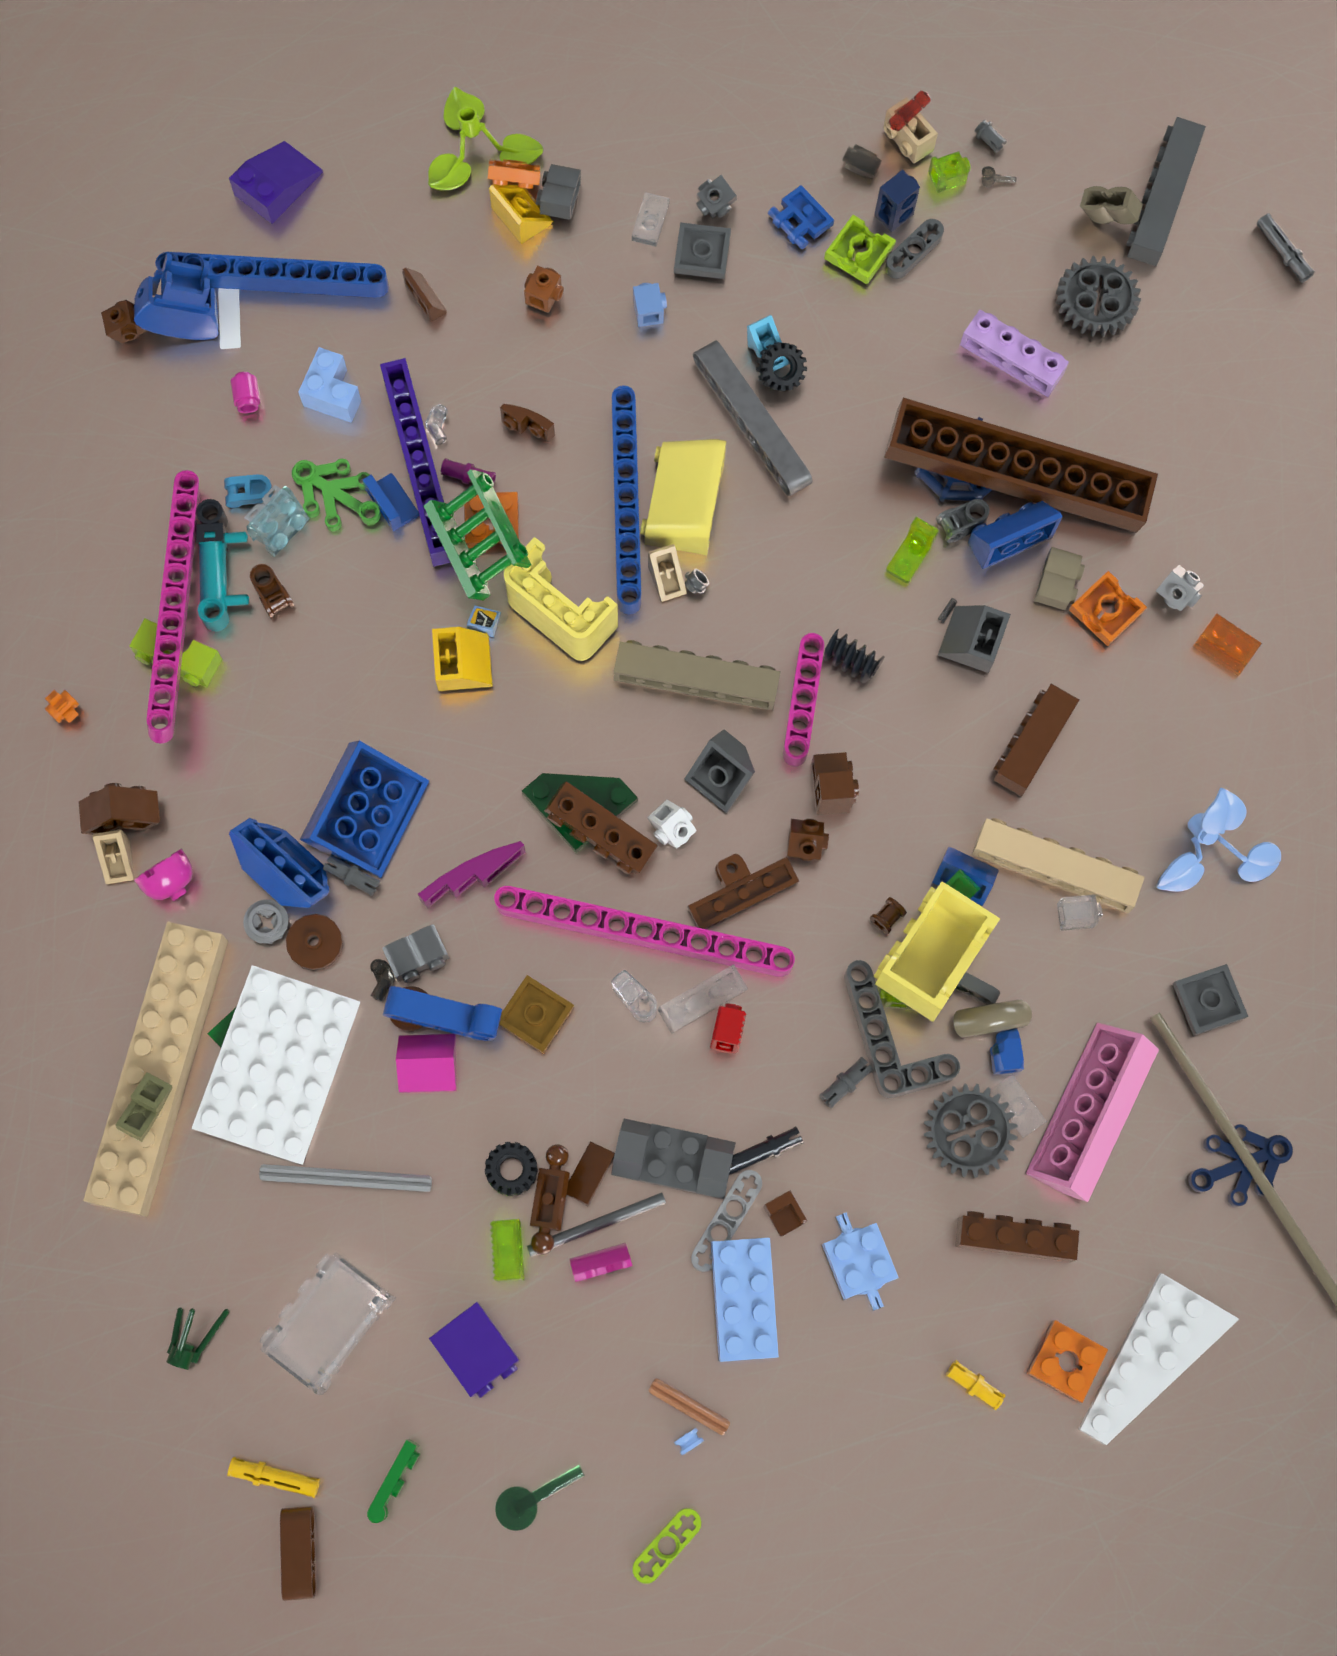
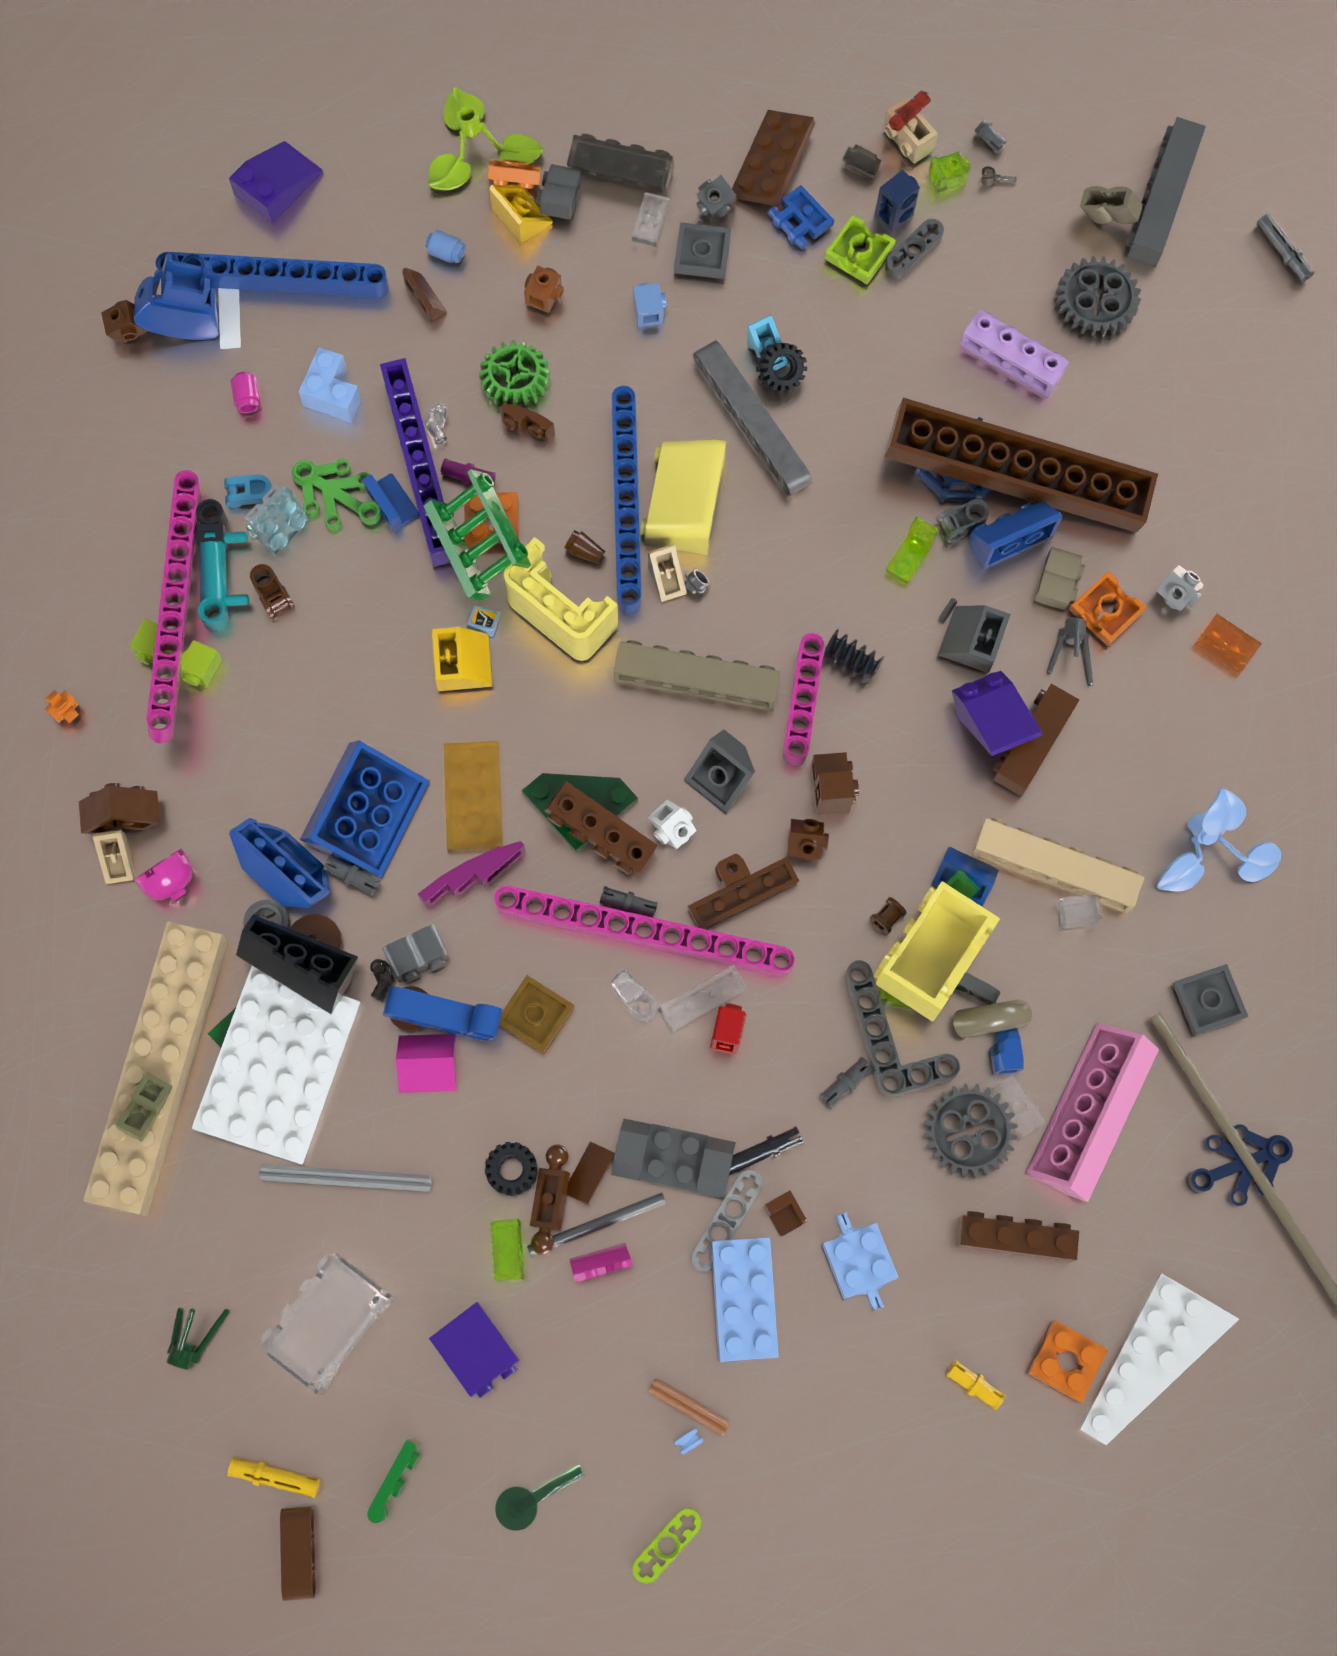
(297, 961): none -> black wedge
(445, 246): none -> medium blue brick
(473, 796): none -> clear yellow plate
(505, 363): none -> bright green gear
(584, 547): none -> reddish brown cone
(621, 163): none -> clear smoke brick
(628, 902): none -> dark grey pin
(773, 157): none -> reddish brown plate
(995, 713): none -> dark purple slope
(1075, 634): none -> dark grey plant

